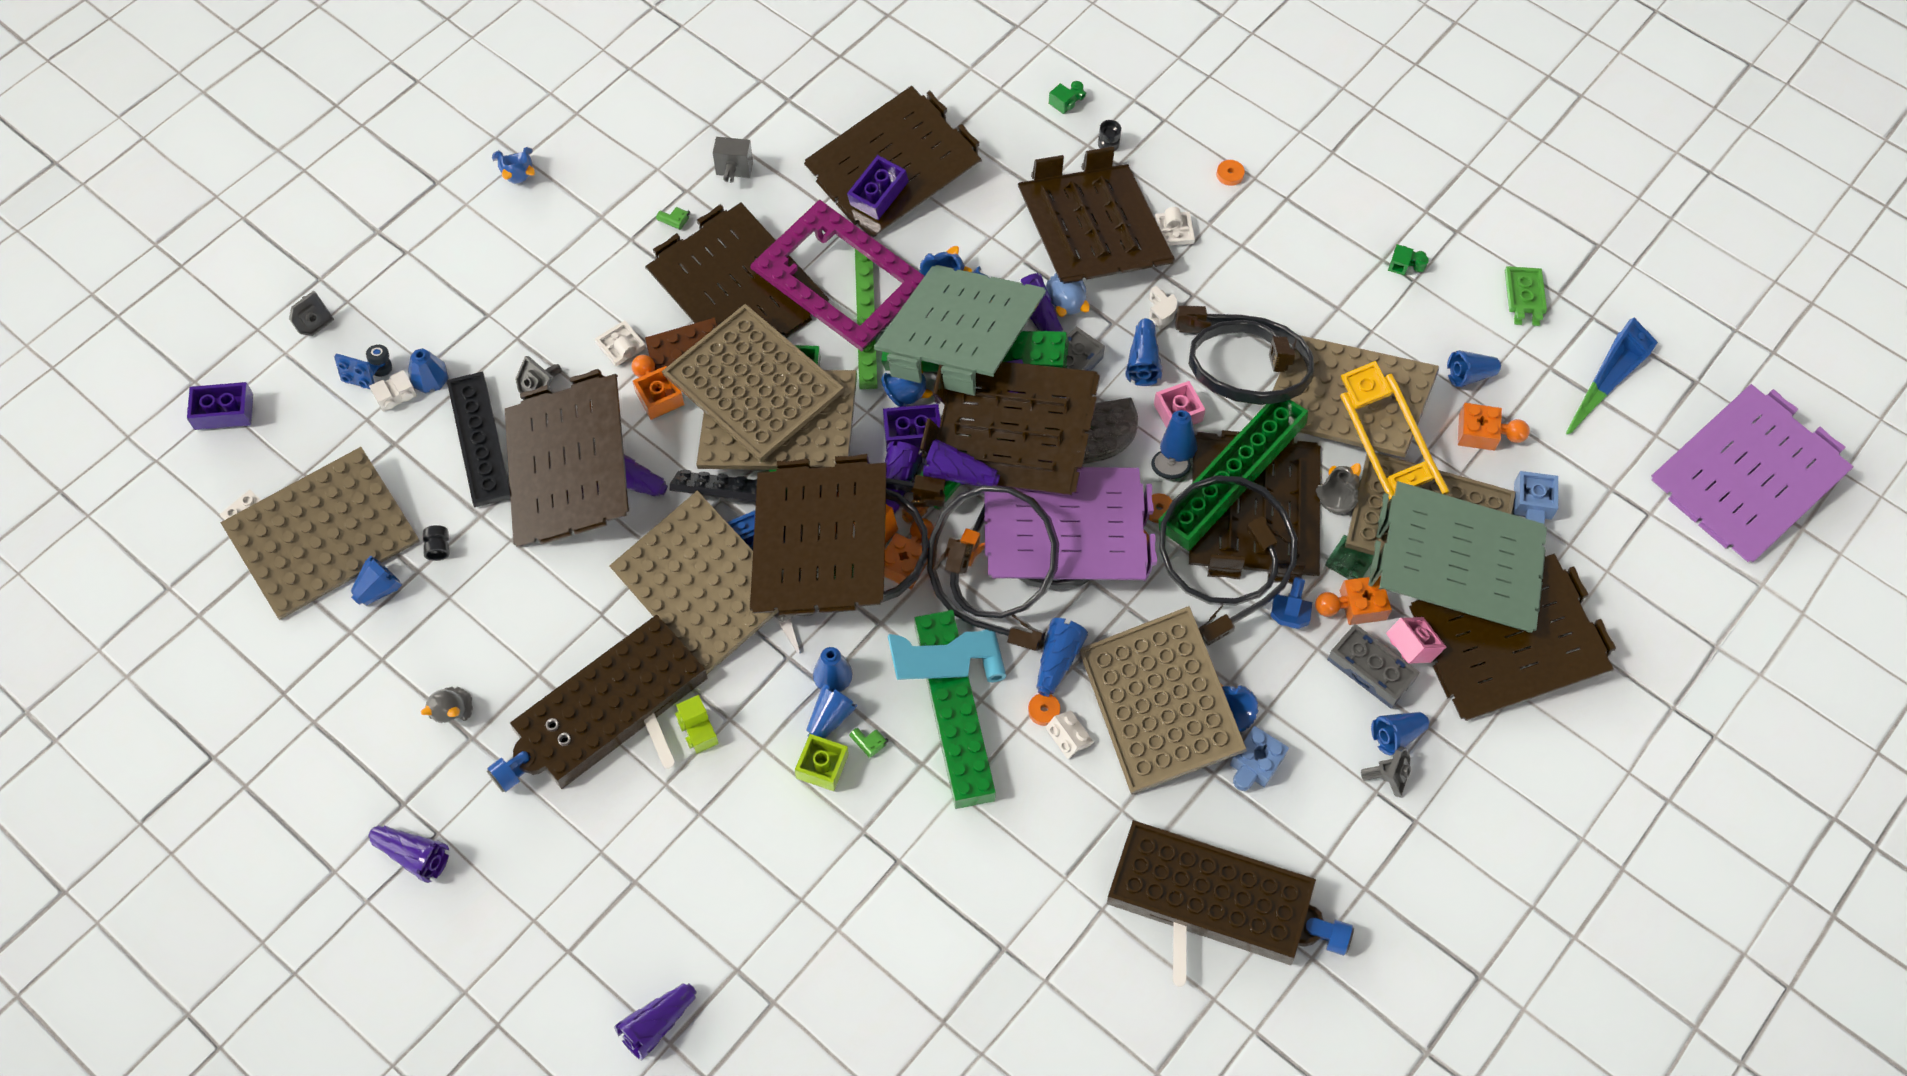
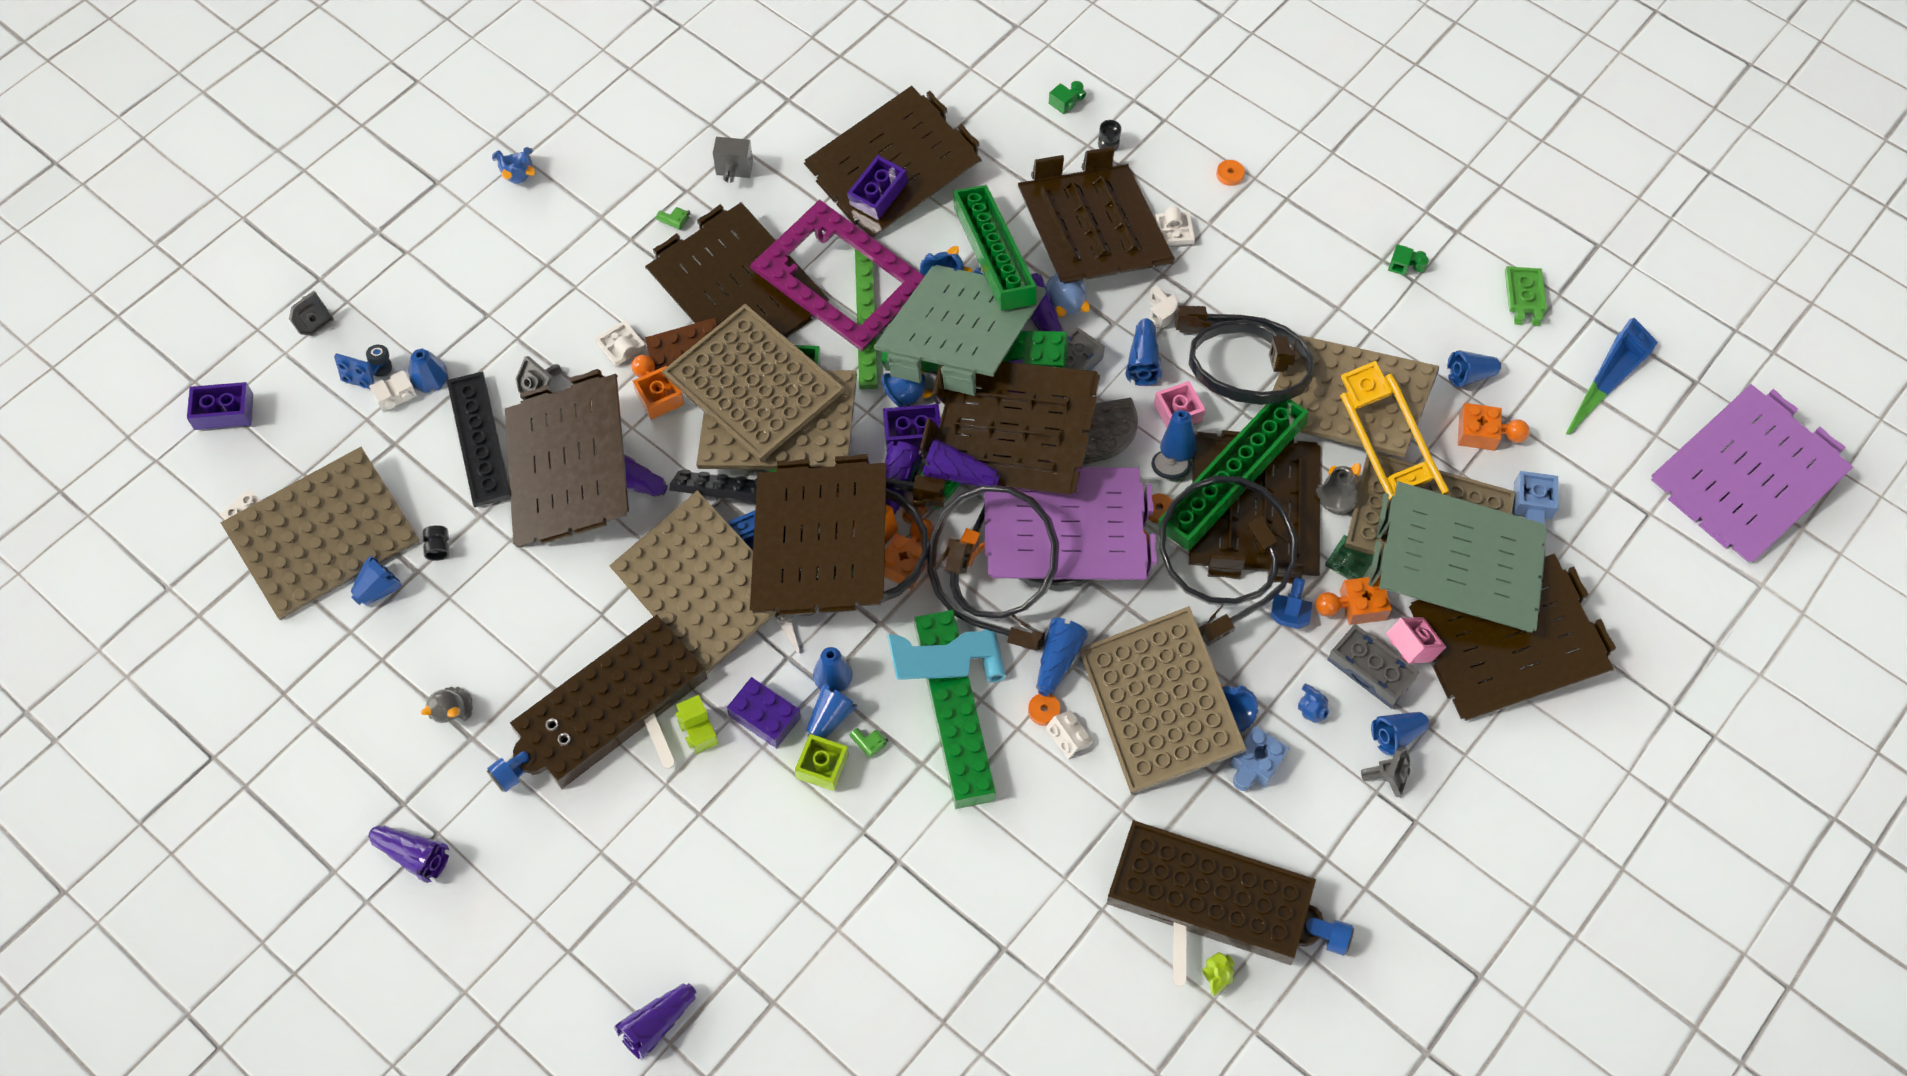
(763, 712): none -> dark purple brick
(994, 248): none -> green brick
(1219, 972): none -> lime head
(1313, 704): none -> blue head

